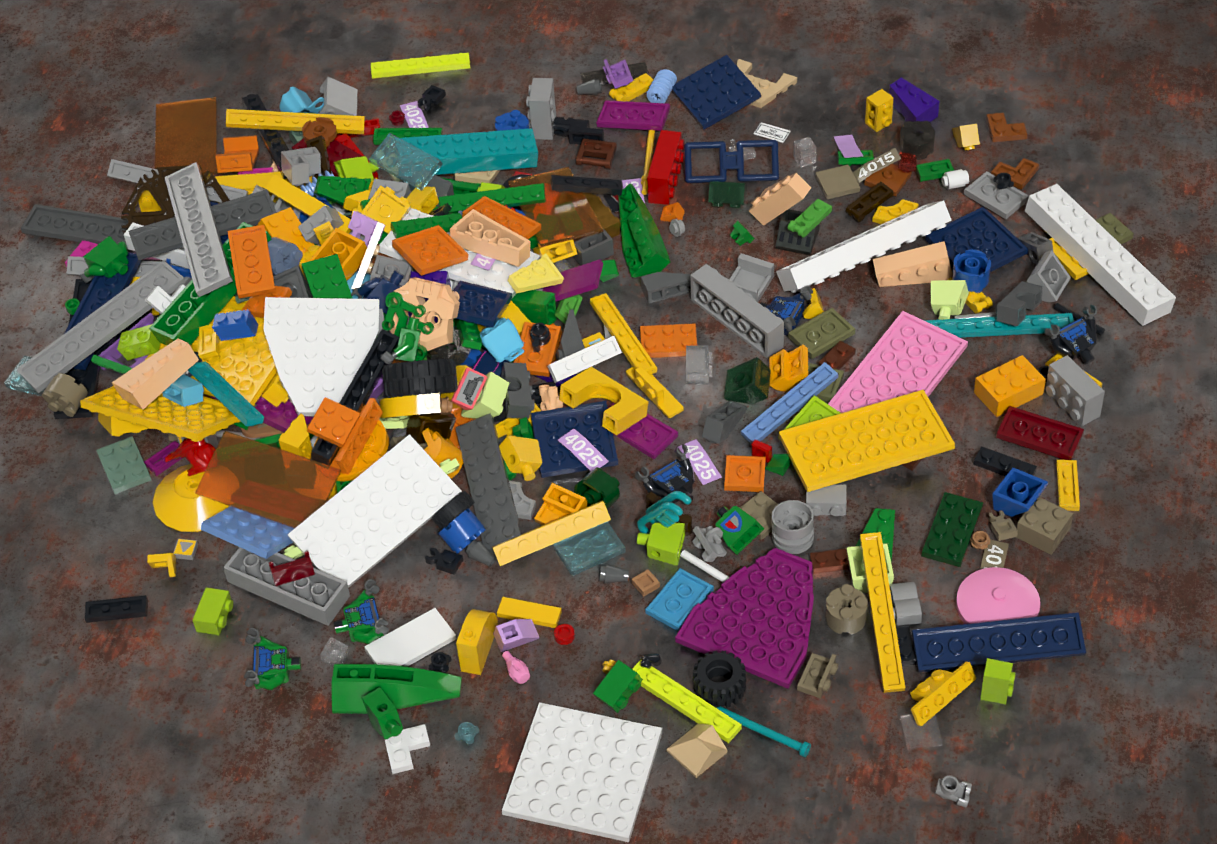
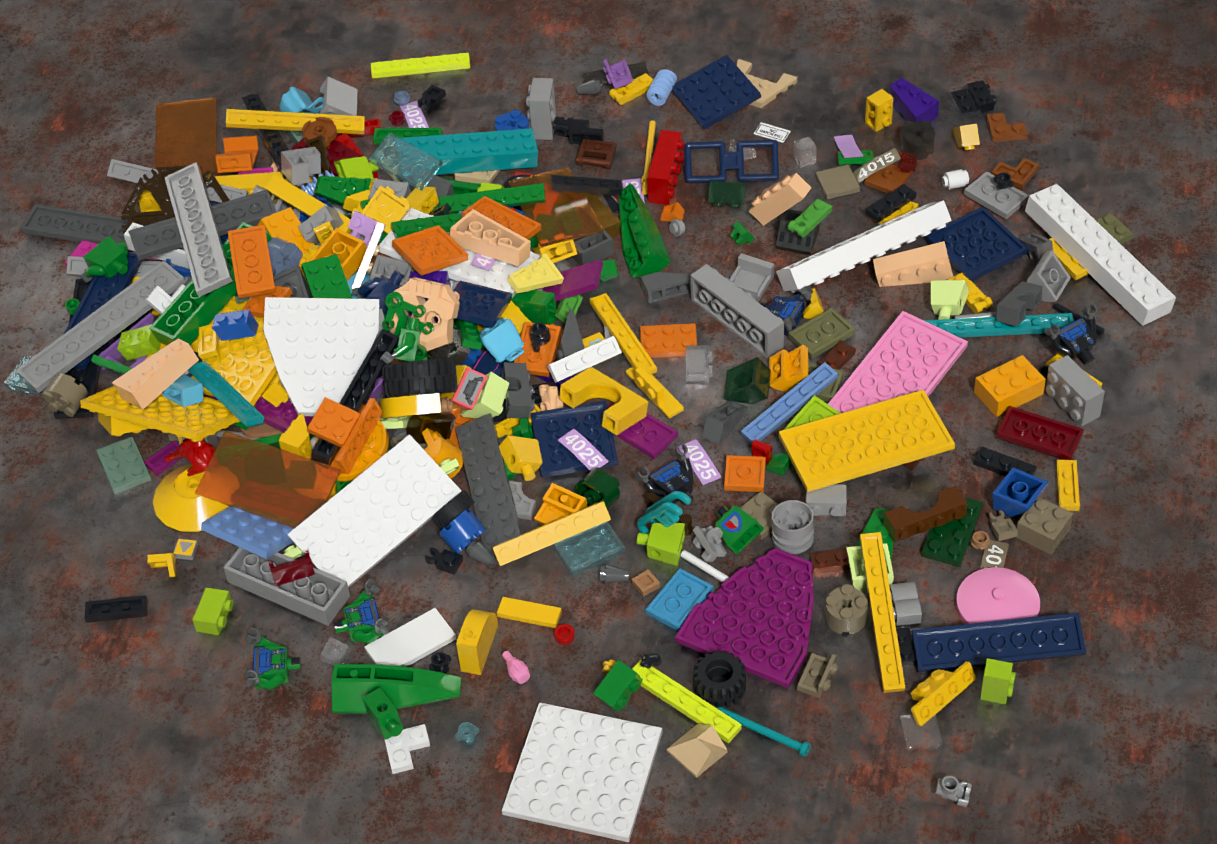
(401, 98): none -> sand blue plate
(515, 633): lavender slope -> none
(633, 115): magenta tile -> none
(869, 201): dark brown plate -> none
(890, 203): none -> black plate
(905, 523): none -> reddish brown arch
(933, 170): green plate -> none
(973, 100): none -> black plate
(973, 268): blue brick -> none

